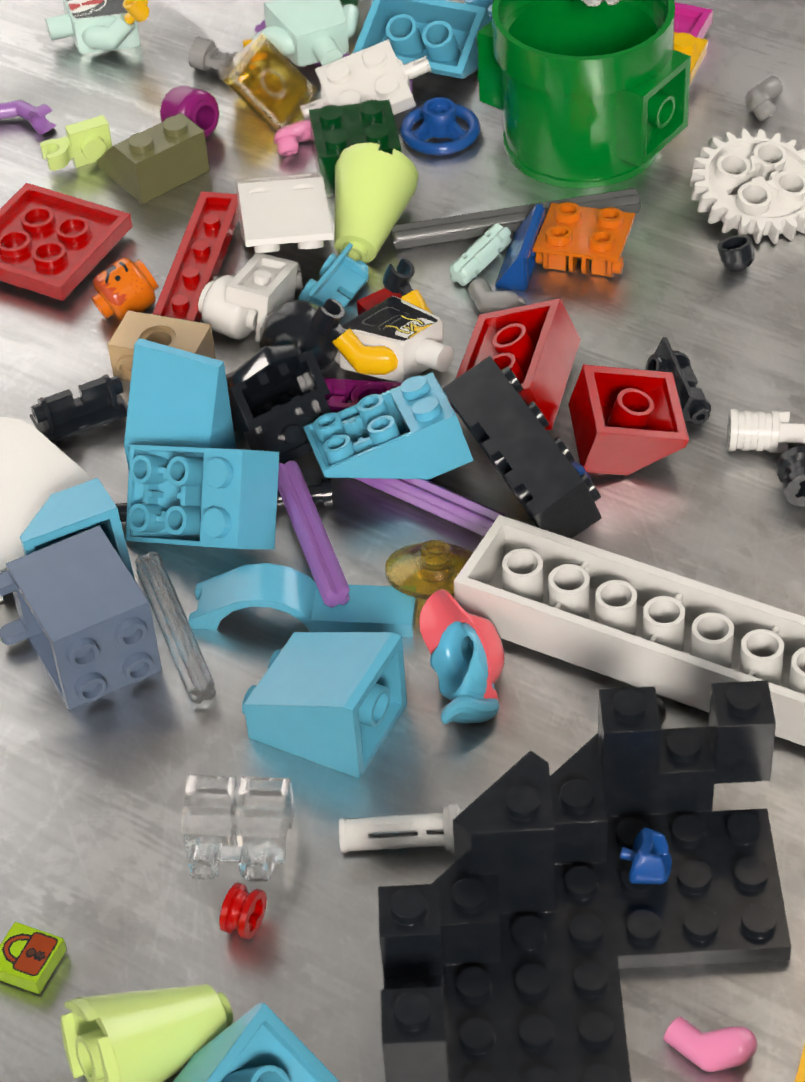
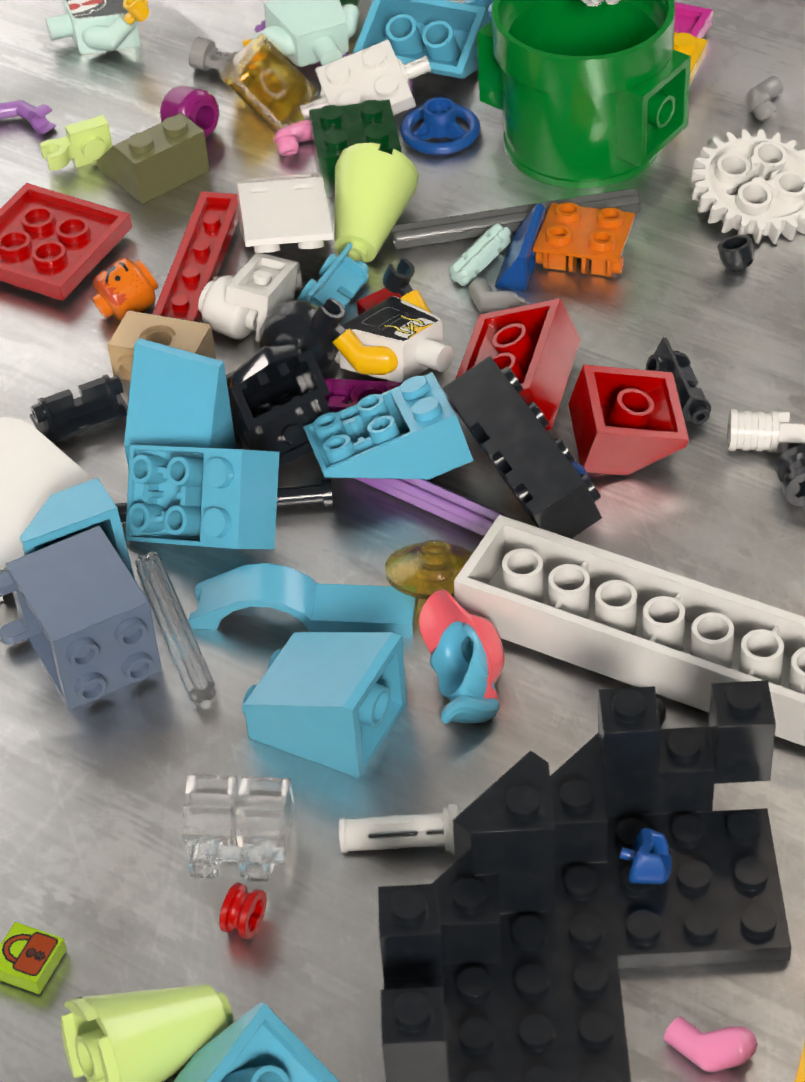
(312, 535): medium lavender axle -> none

